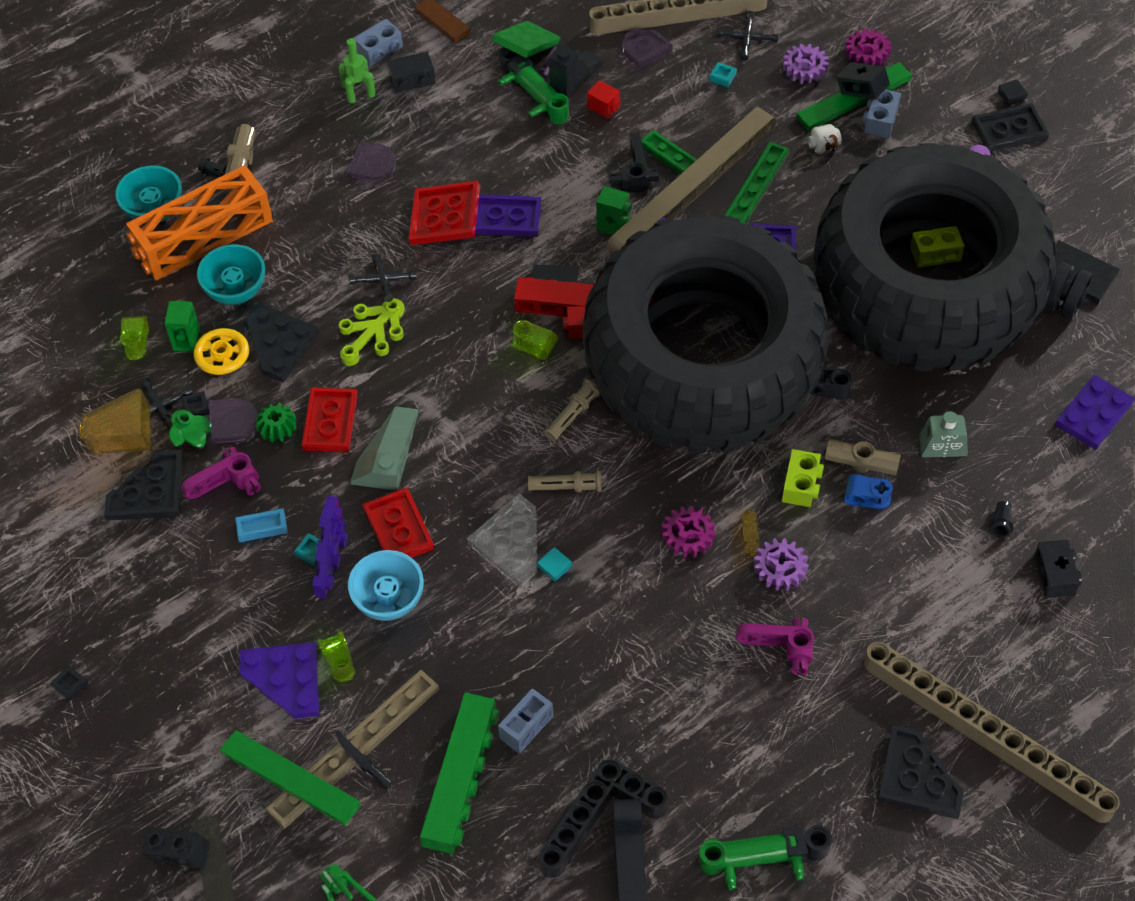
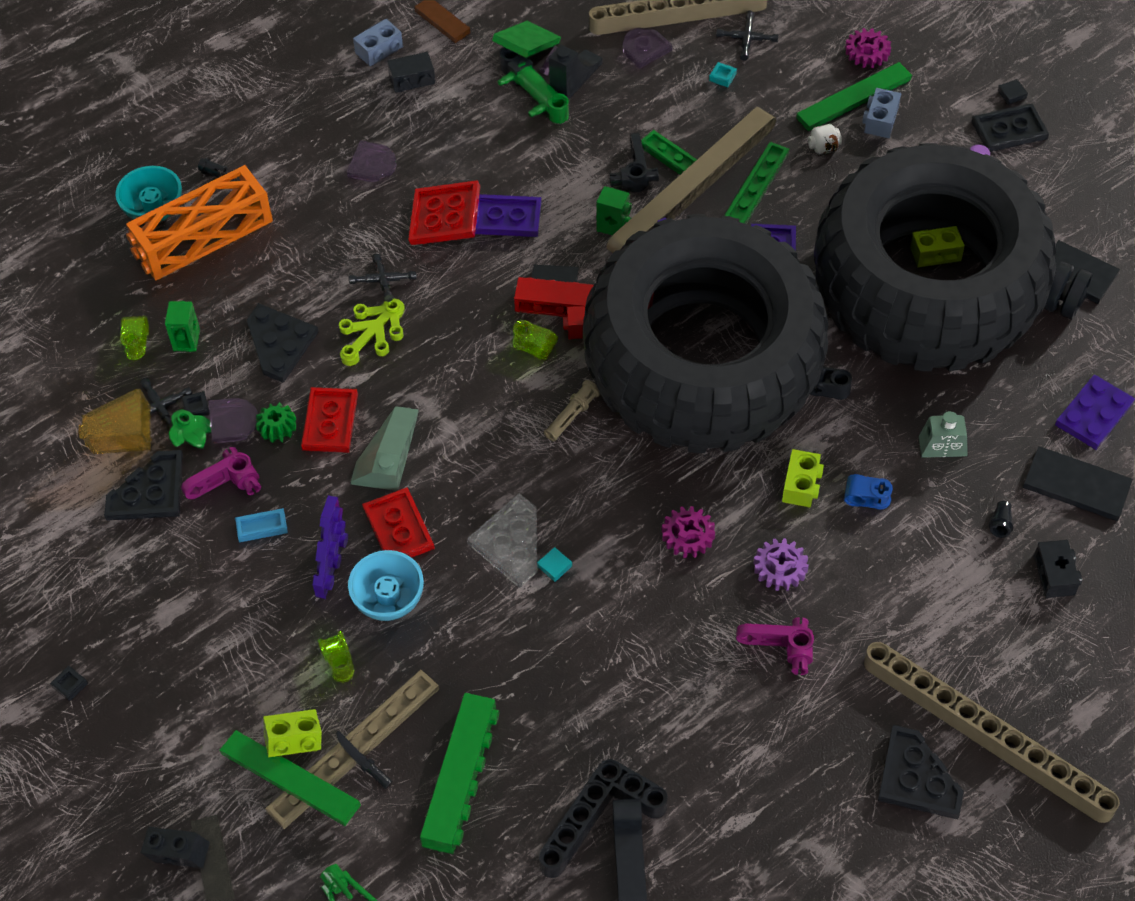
(223, 346): yellow plate -> none
(231, 274): teal piece -> none
(241, 150): dark tan piece -> none
(285, 676): dark purple plate -> none
(292, 733): none -> lime brick
(307, 549): teal tile -> none
(354, 71): bright green plant -> none
(525, 720): sand blue brick -> none
(535, 482): dark tan pin -> none
(603, 99): red brick -> none
(750, 532): clear yellow axle -> none
(788, 847): green piece -> none
(805, 63): medium lavender gear -> none
(850, 454): dark tan piece -> none
(863, 80): black brick -> none
(1078, 483): none -> black tile

